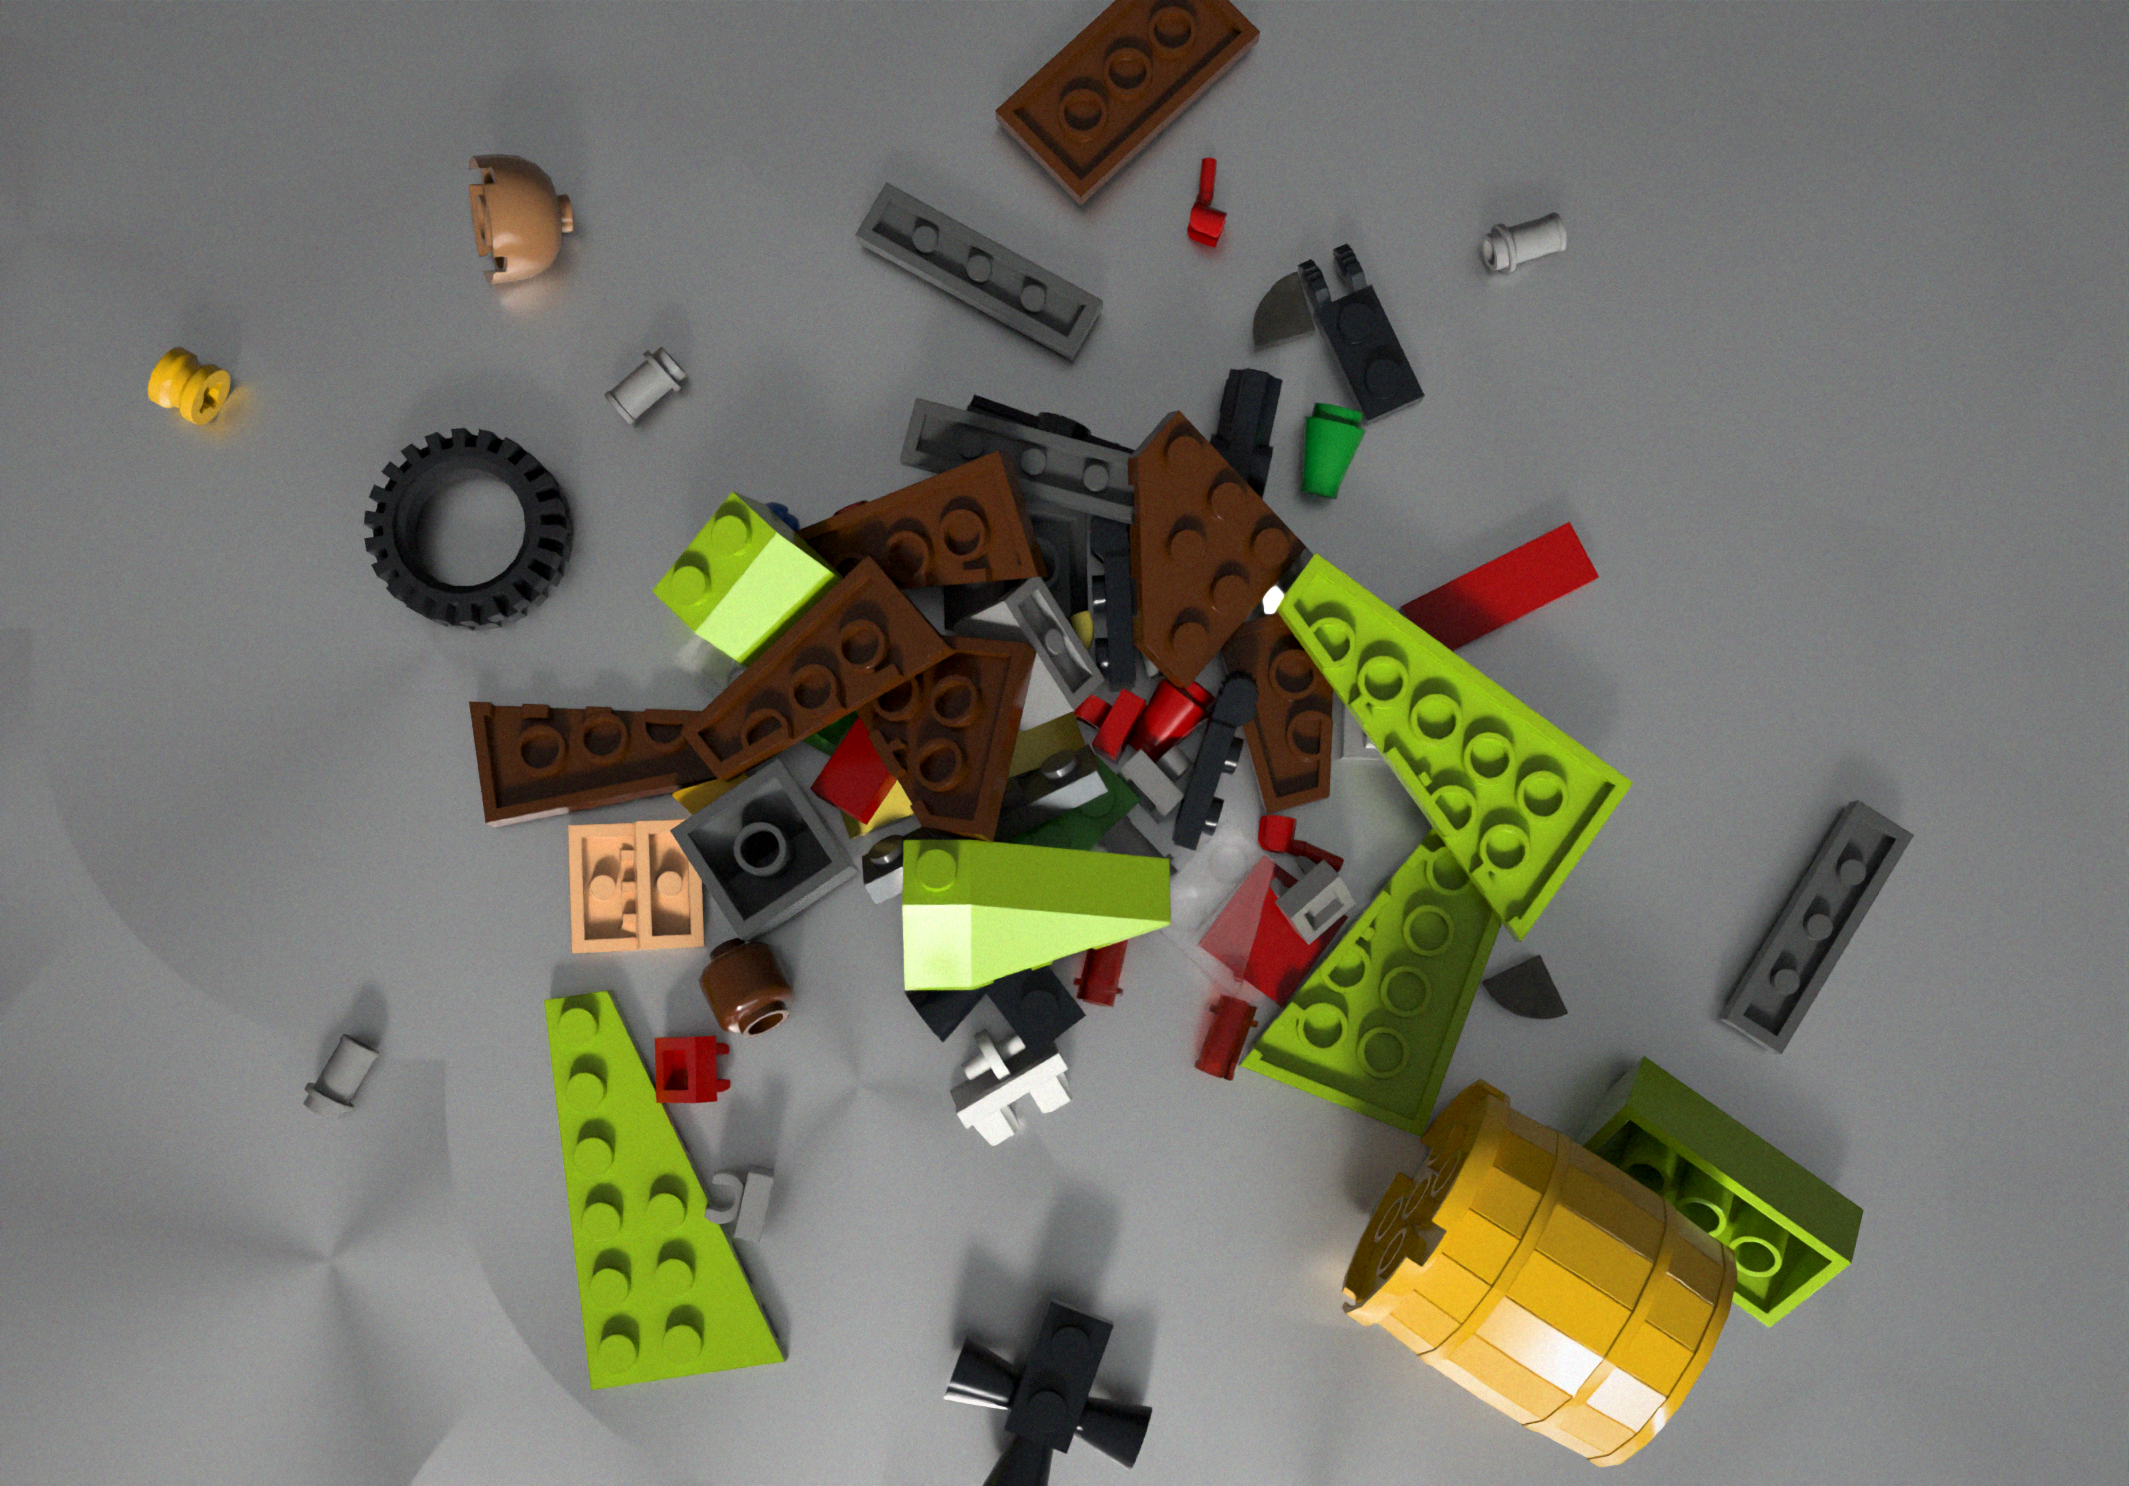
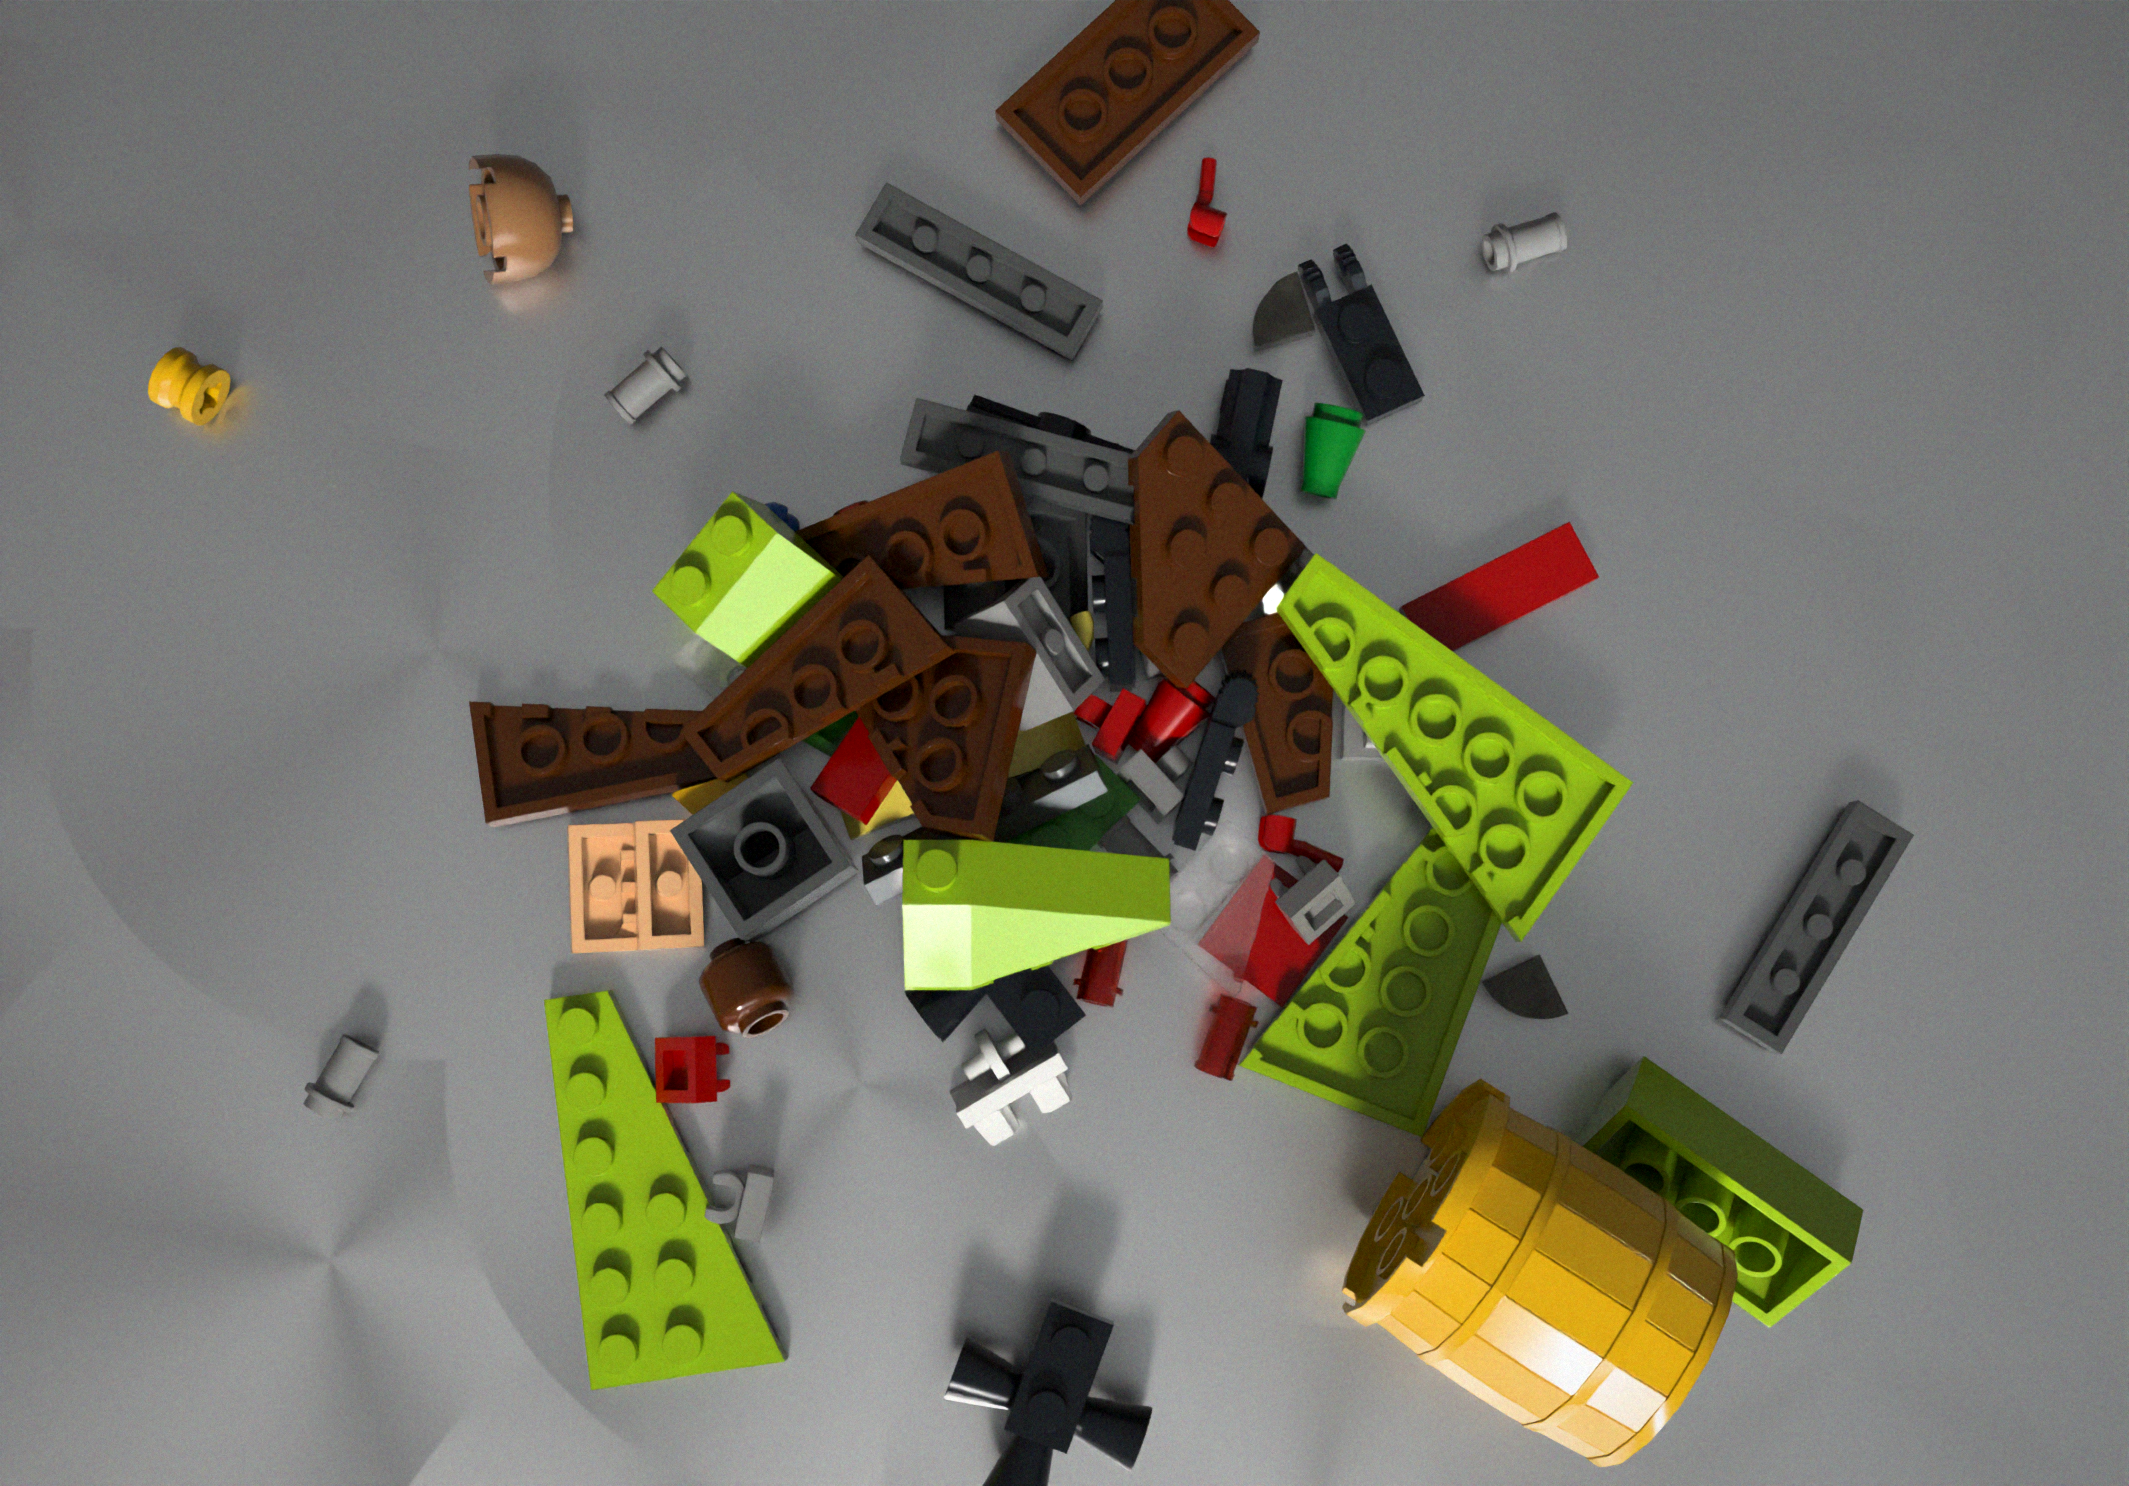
(413, 485): black tyre -> none

